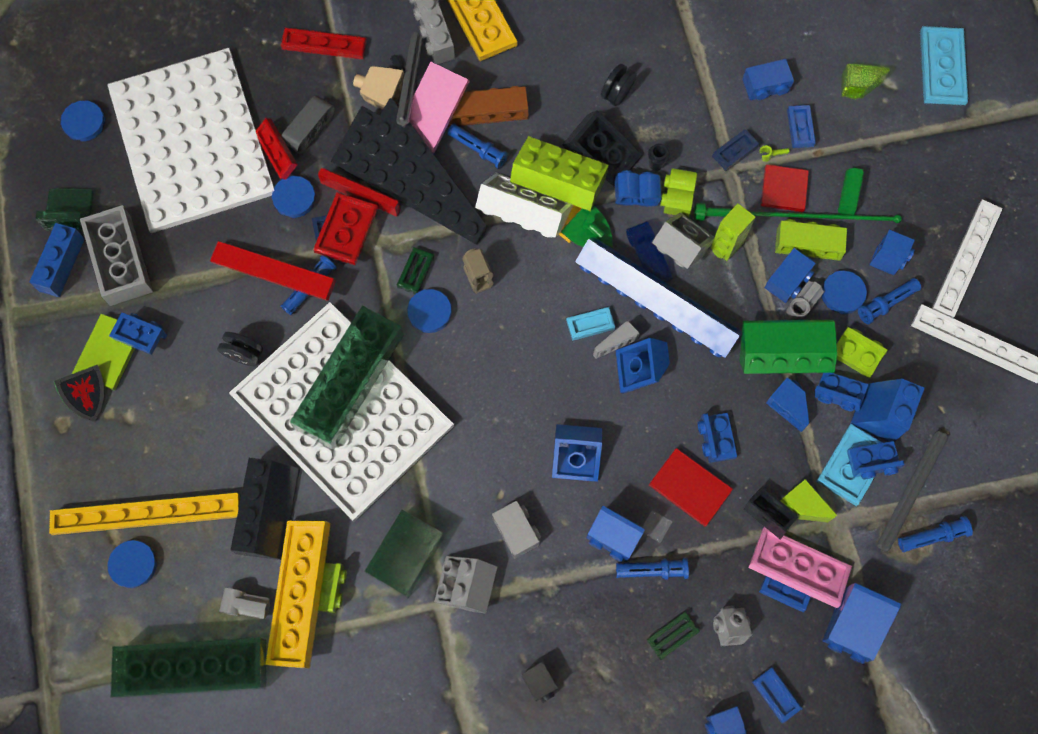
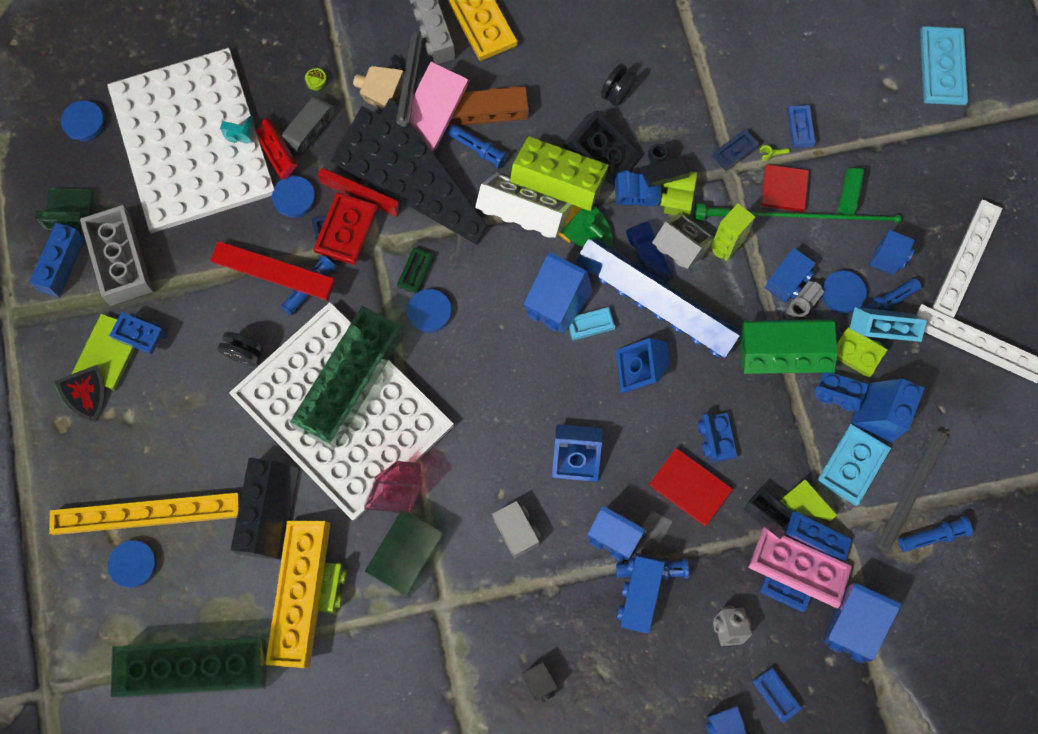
(236, 132): none -> teal plate
(239, 603): light grey piece -> none
(316, 79): none -> lime tile
(323, 43): red tile -> none
(395, 488): none -> clear pink slope
(466, 584): light grey slope -> none
(477, 270): dark tan brick -> none
(558, 293): none -> blue slope
(619, 338): light grey slope -> none
(640, 592): none -> blue brick
(665, 172): none -> black tile
(689, 624): dark green tile -> none
(768, 79): blue brick -> none
(791, 403): blue slope -> none
(811, 239): lime brick -> none
(819, 536): none -> blue tile
(861, 80): clear neon green slope -> none
(874, 459): blue bracket -> none
(888, 324): none -> medium azure brick

